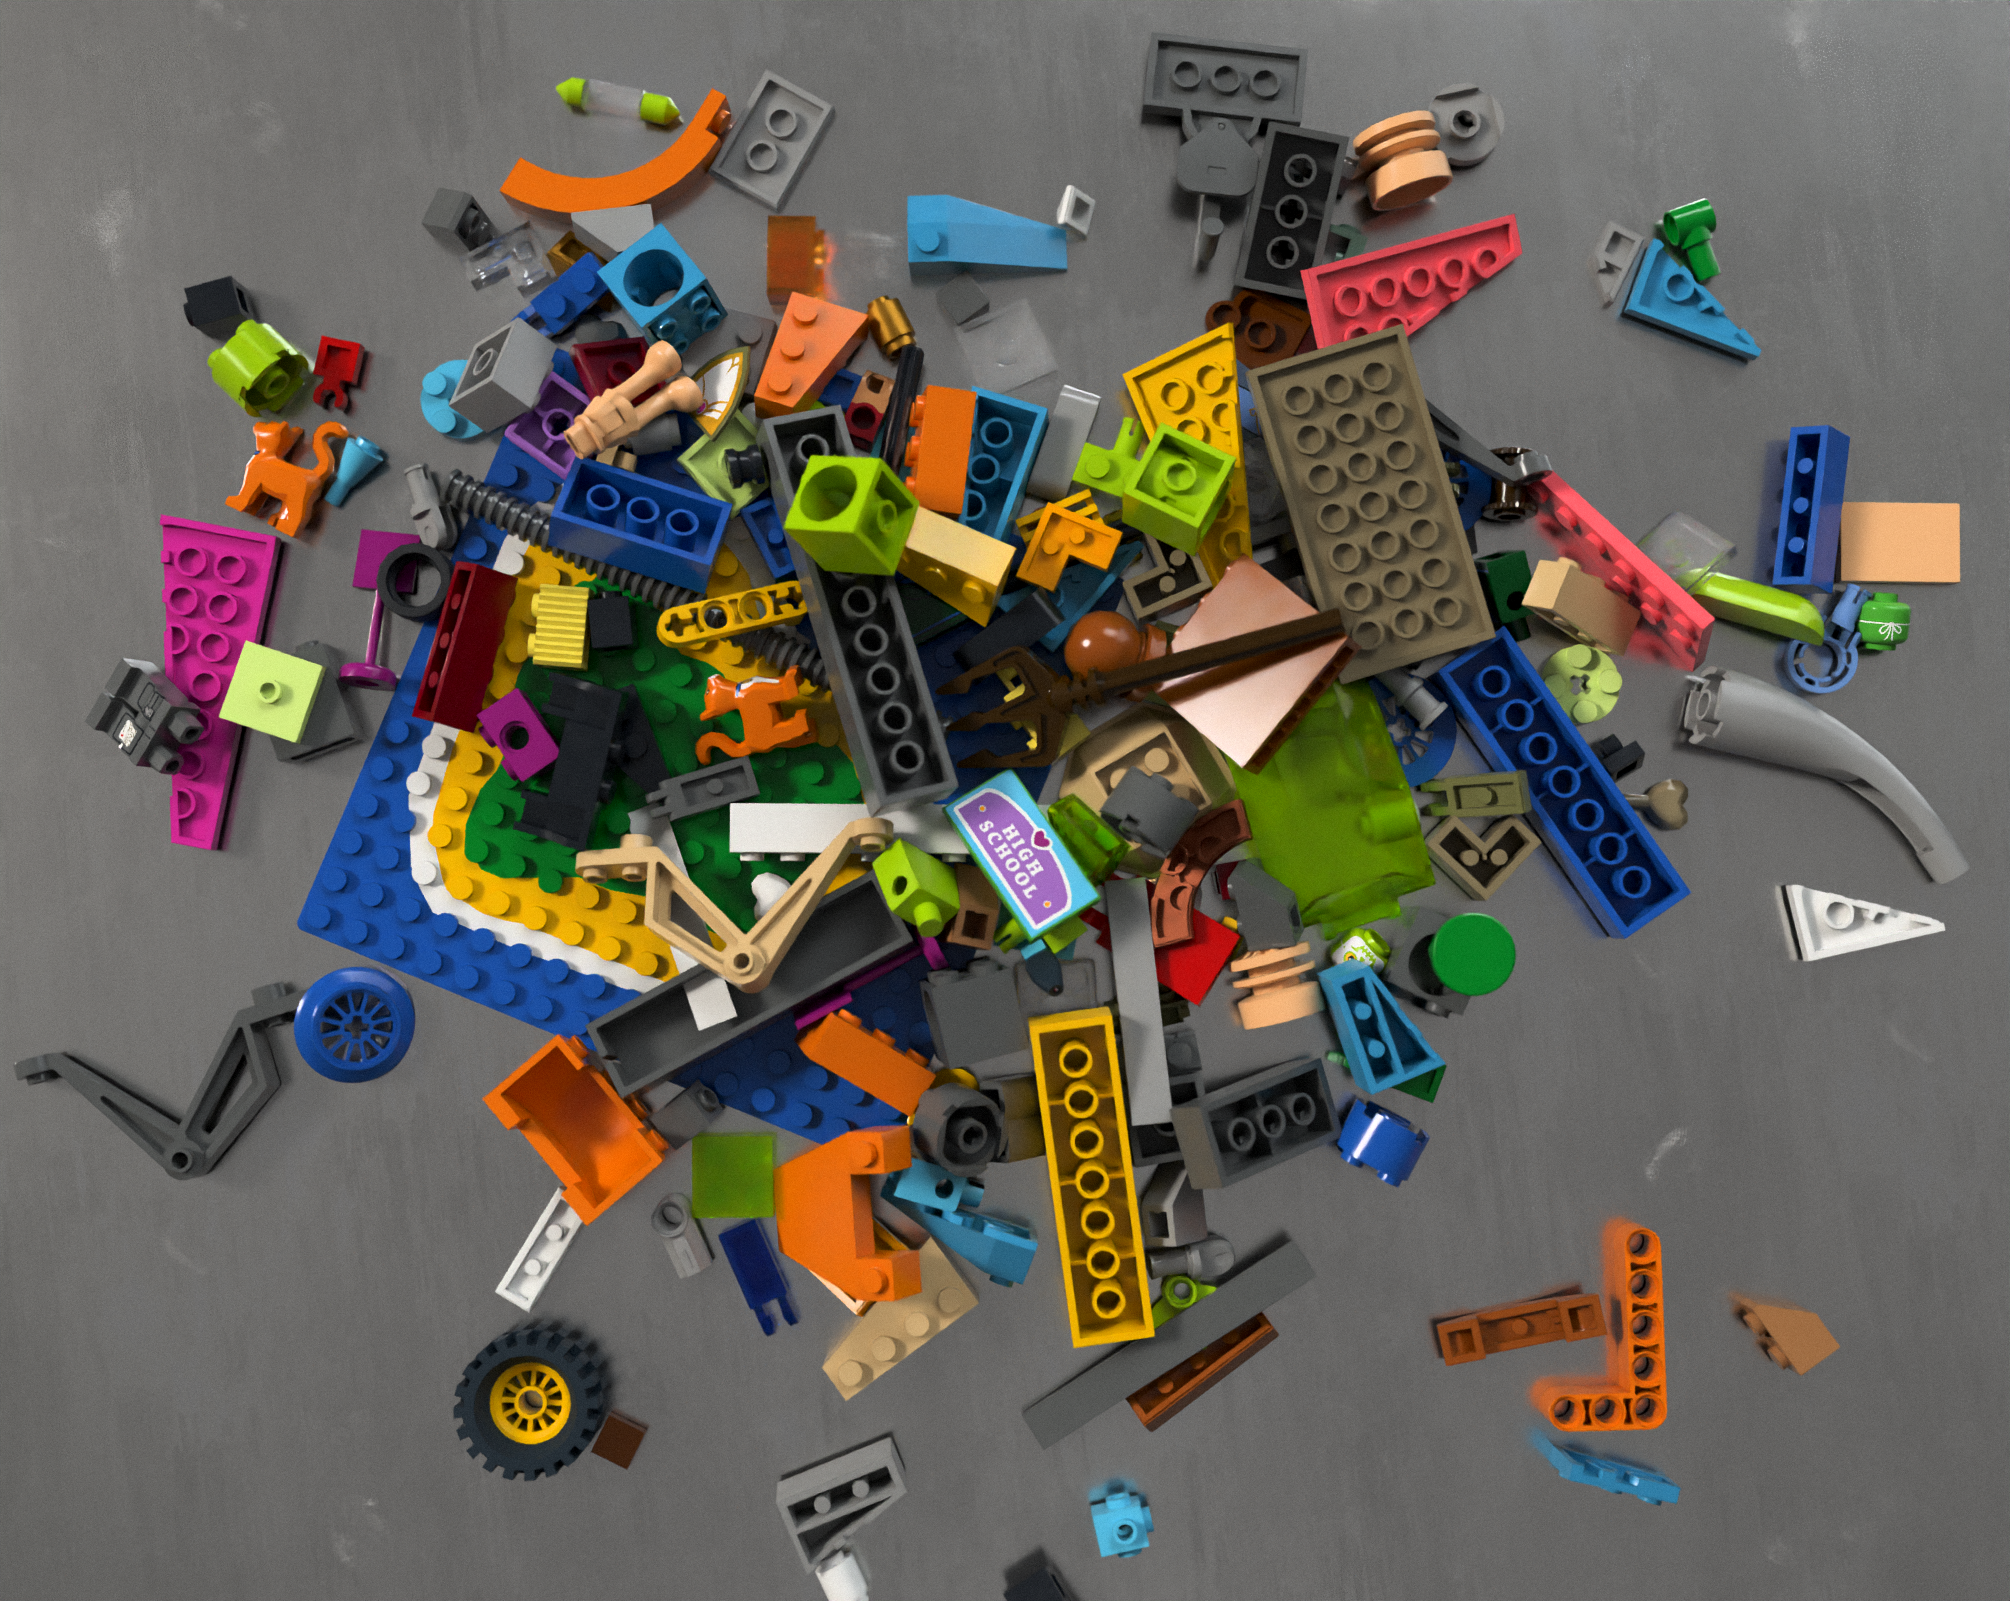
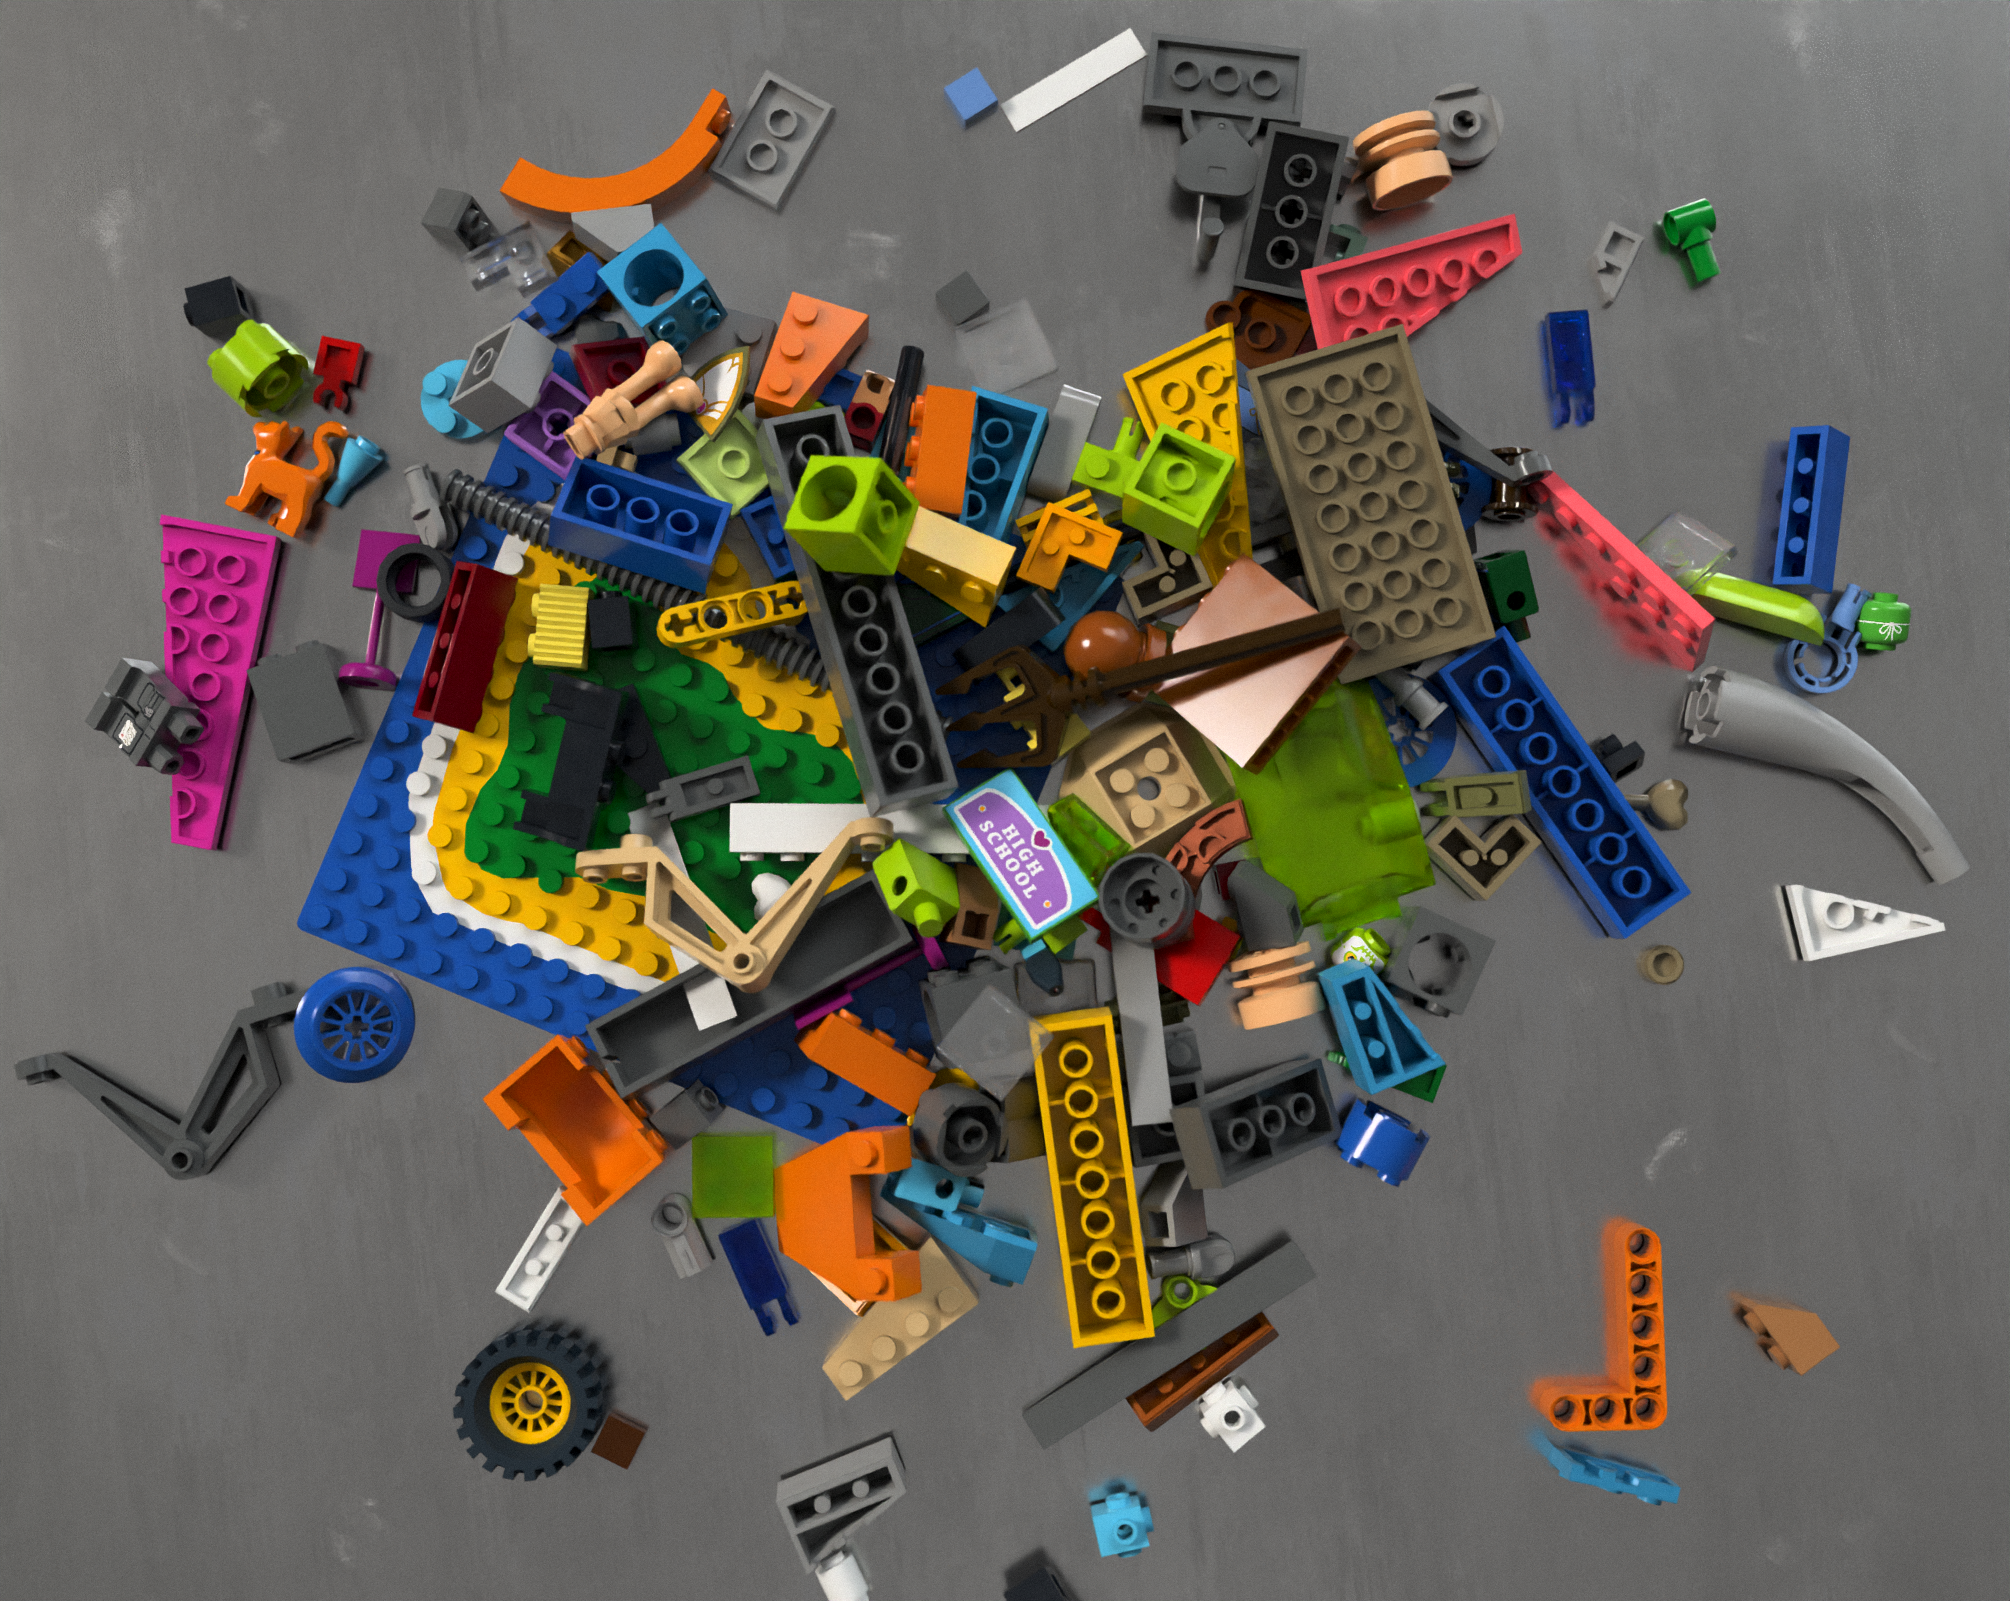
(272, 692): yellowish green plate -> none
(508, 716): magenta brick -> none
(618, 101): piece -> none
(744, 466): black wheel -> none
(761, 715): orange animal -> none
(793, 258): clear orange brick -> none
(890, 325): pearl gold brick -> none
(962, 236): dark azure wedge -> none
(970, 96): none -> medium blue tile
(995, 1042): none -> clear plate
(1073, 80): none -> white sticker
(1075, 211): white slope -> none
(1128, 888): none -> dark grey wheel
(1148, 812): dark grey brick -> none
(1235, 1427): none -> white brick
(1472, 954): green tile -> none
(1521, 1326): dark orange slope -> none
(1571, 362): none -> clear blue hinge
(1581, 606): tan brick -> none
(1601, 677): yellowish green plate -> none
(1662, 964): none -> dark tan tile
(1676, 302): dark azure wing -> none
(1899, 543): light nougat tile -> none

